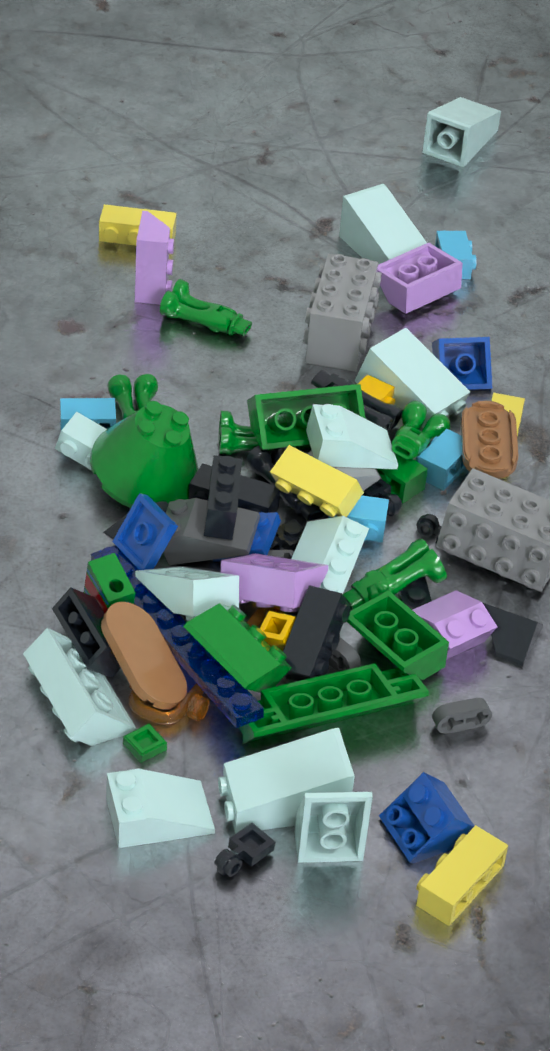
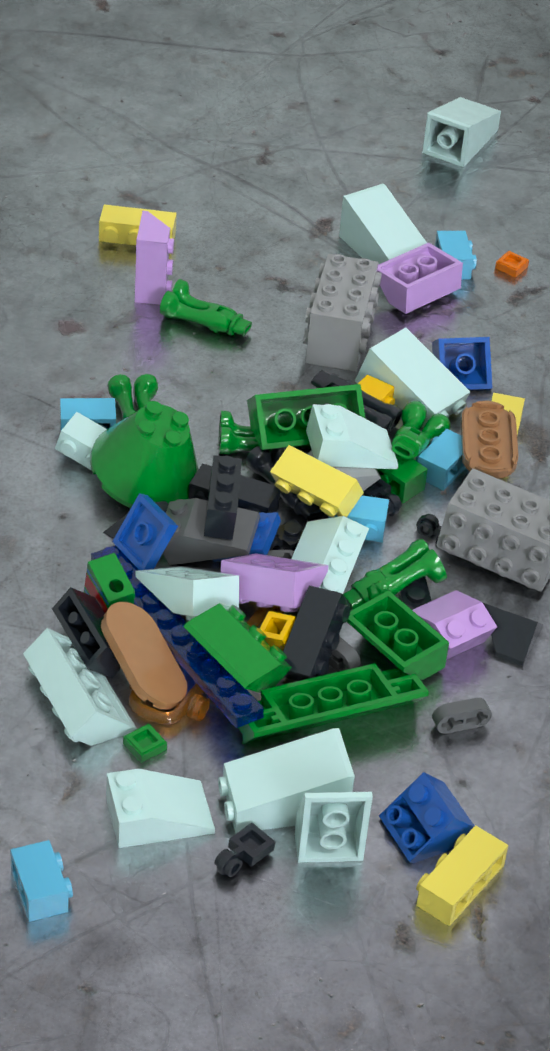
(40, 880): none -> medium azure brick
(512, 264): none -> orange tile

